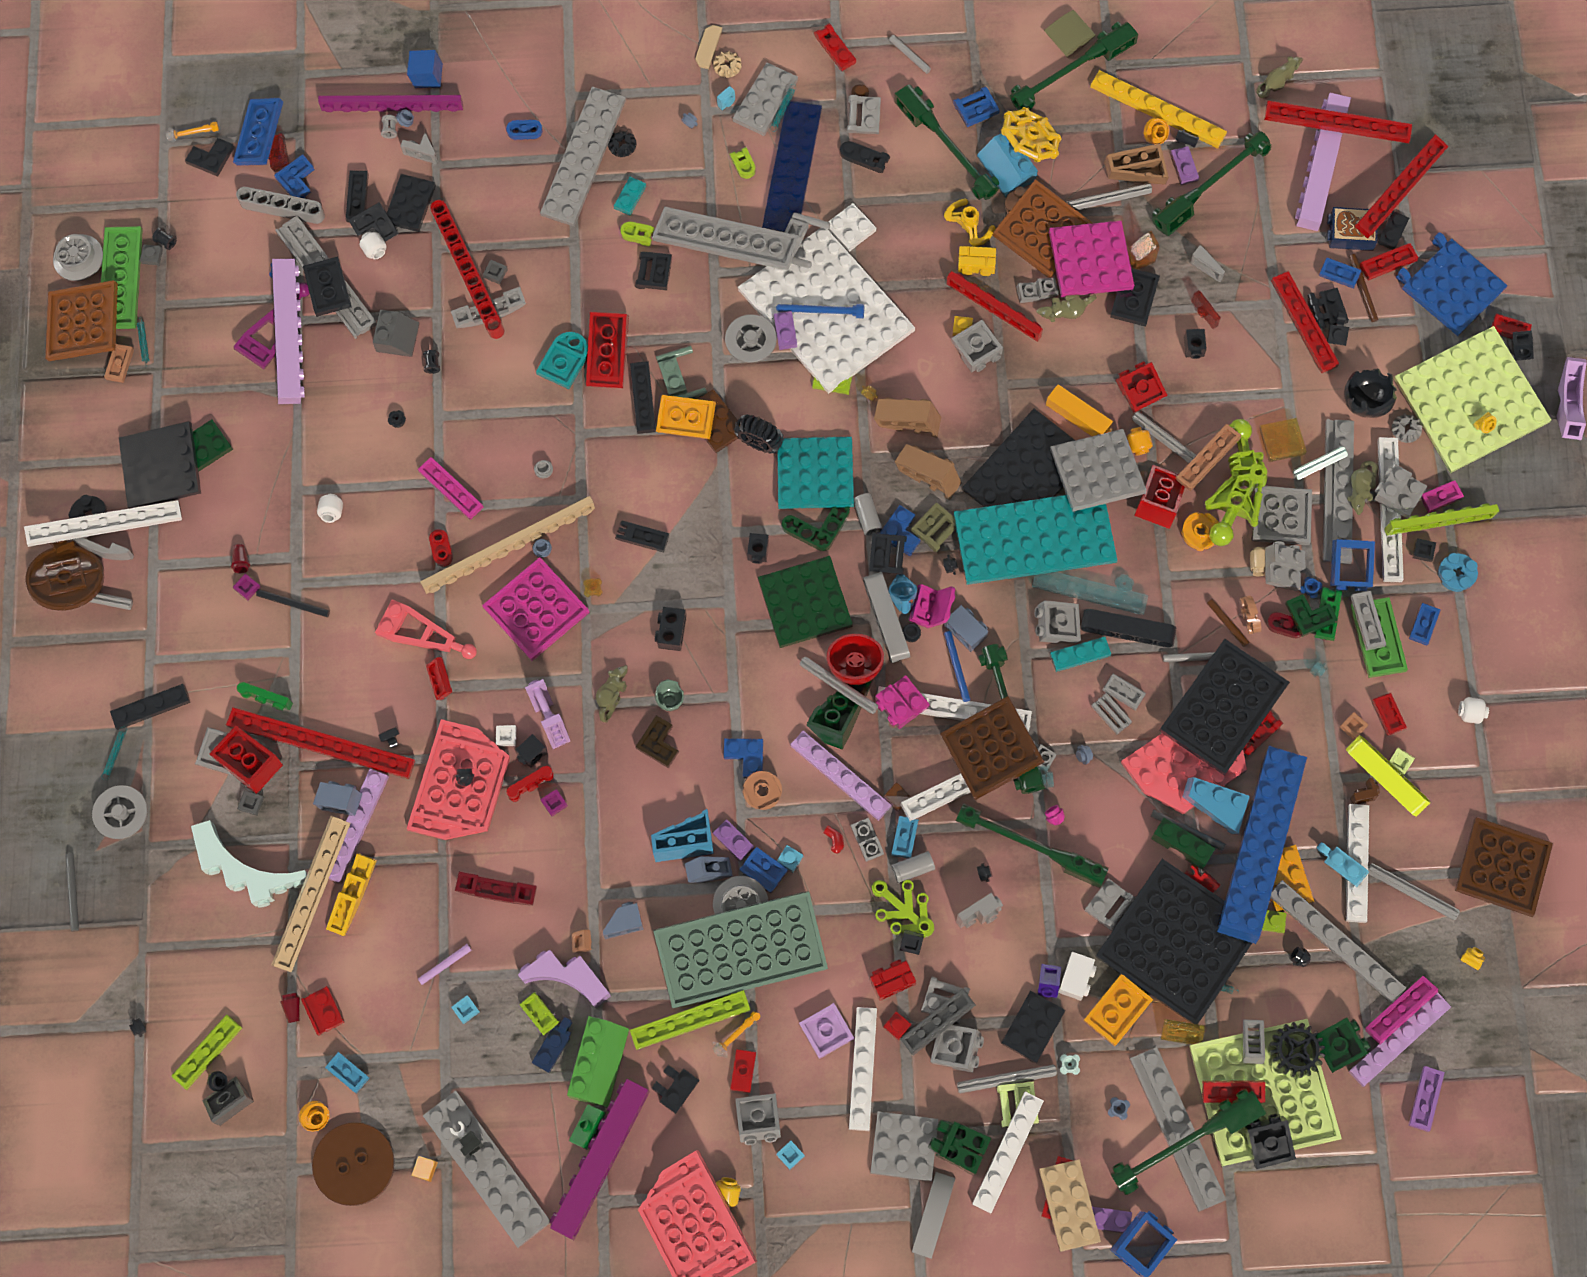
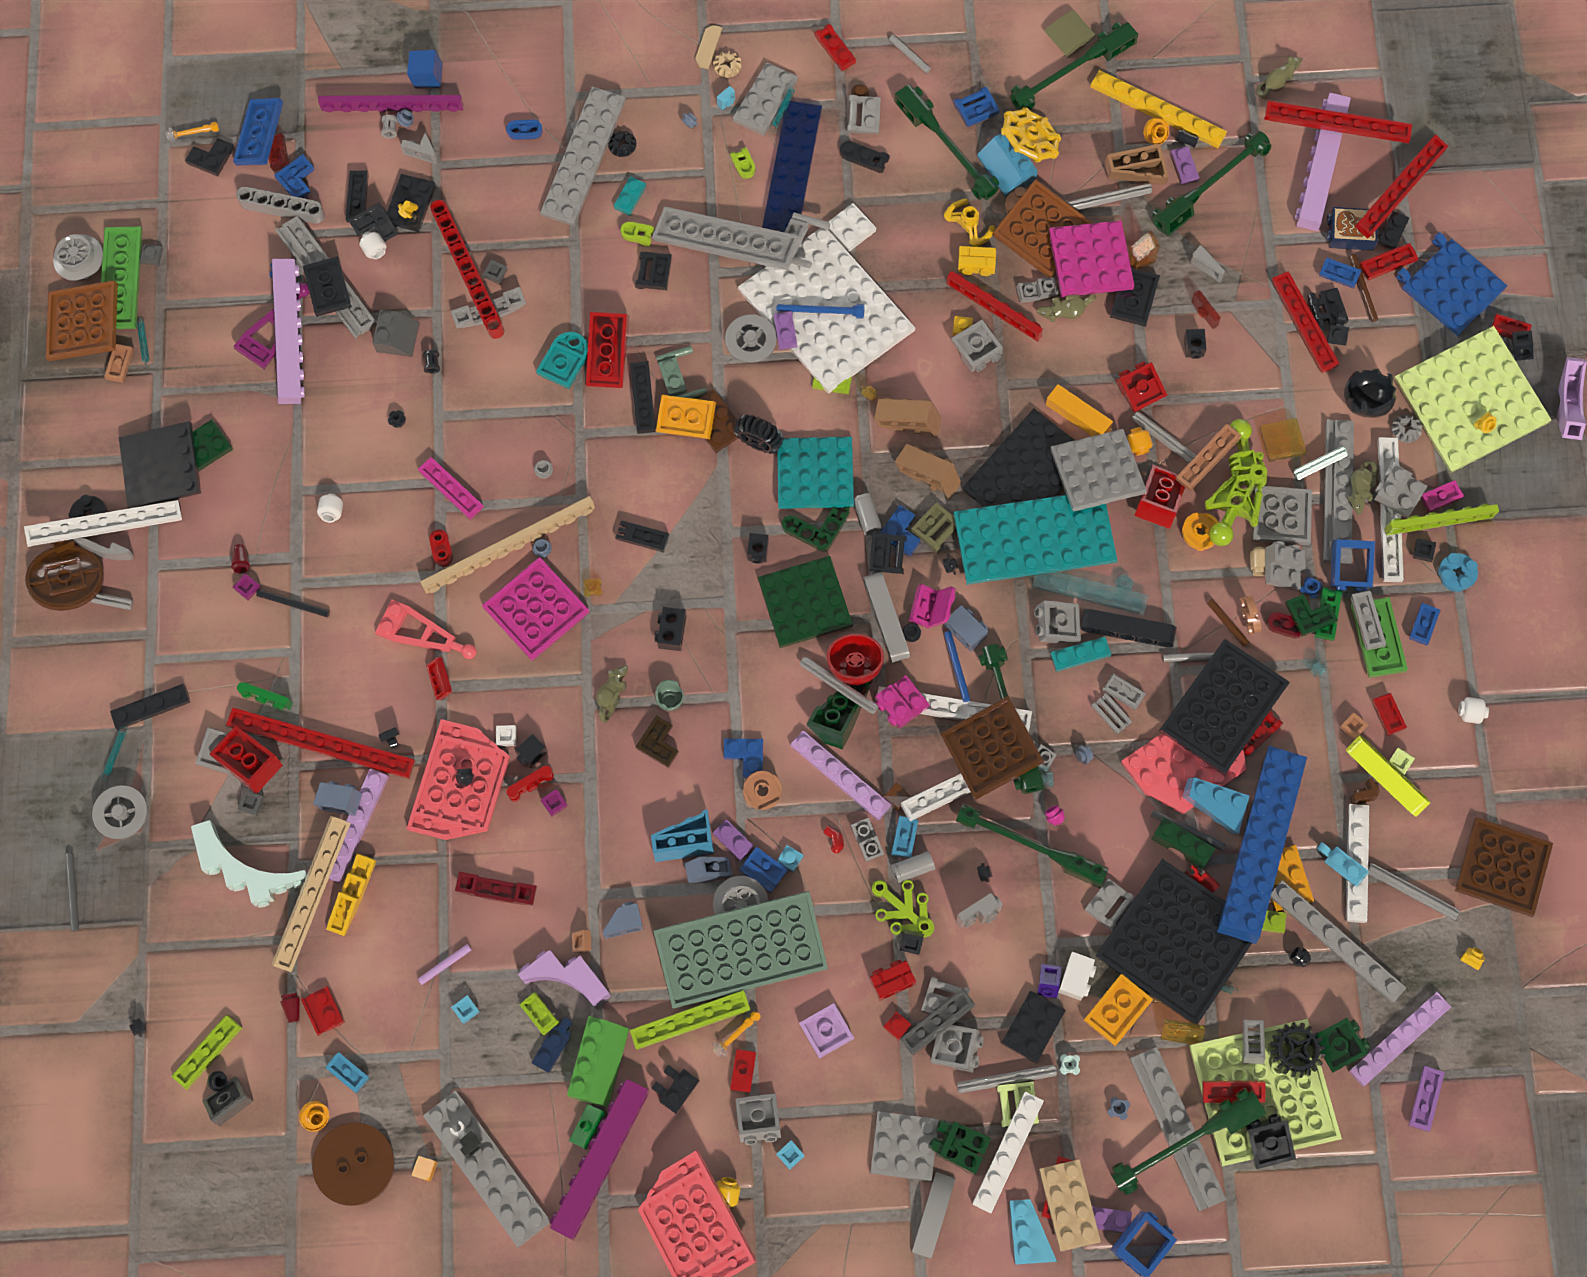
(164, 238): black bush -> none
(407, 208): none -> yellow plate
(552, 723): lavender fence -> none
(863, 1069): white plate -> none
(903, 593): dark azure hat -> none
(1028, 1235): none -> medium azure wing
(1401, 1010): dark pink plate -> none

